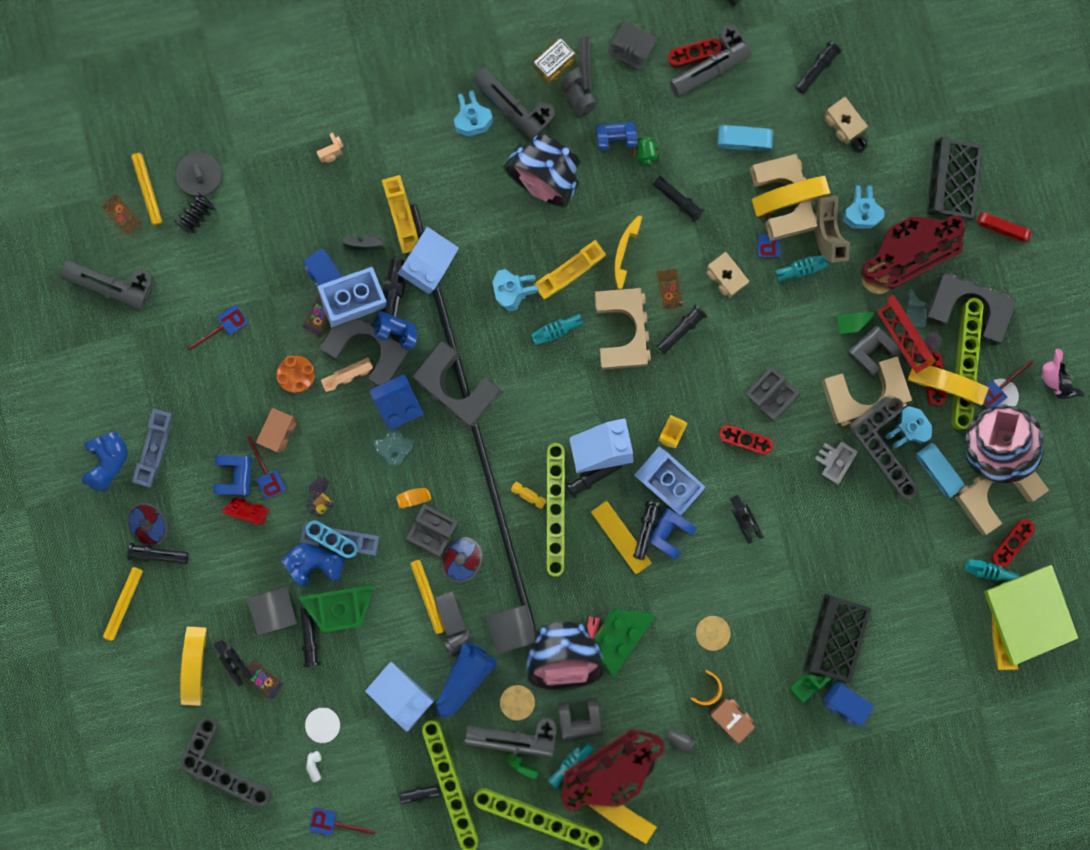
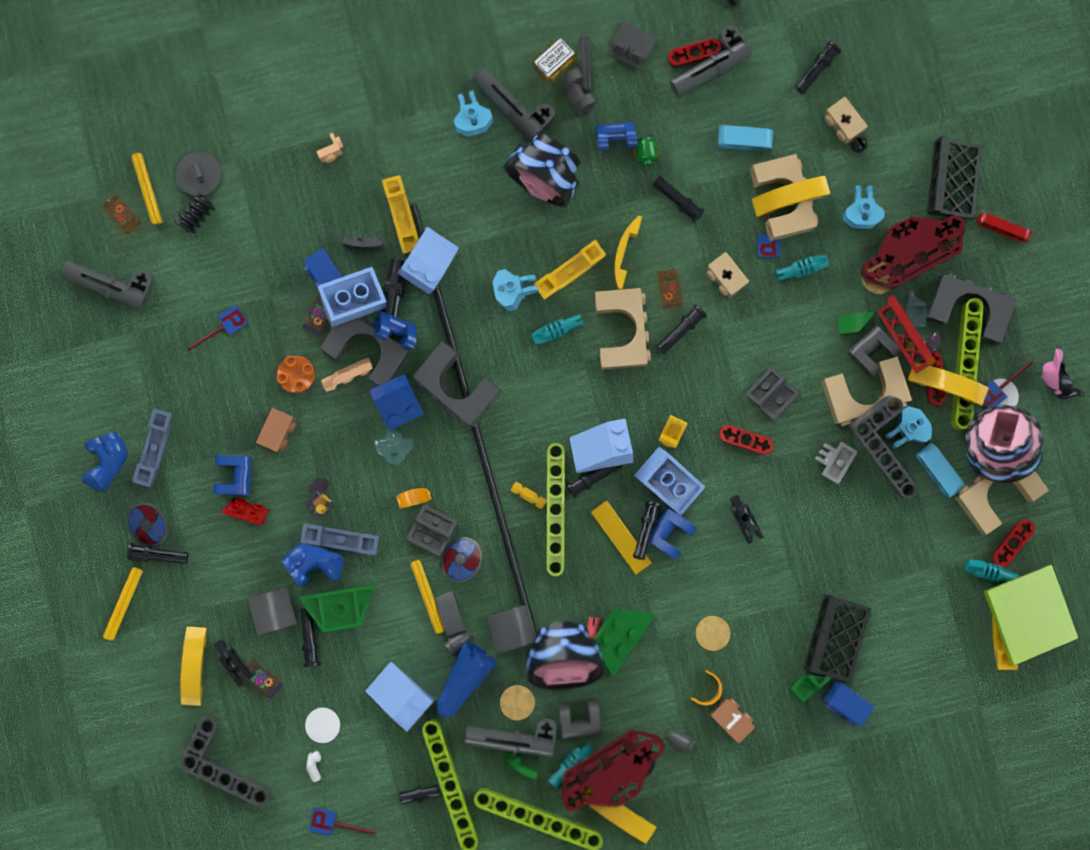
(270, 483): piece -> none
(338, 546): medium azure beam -> none
(827, 234): dark tan arch -> none

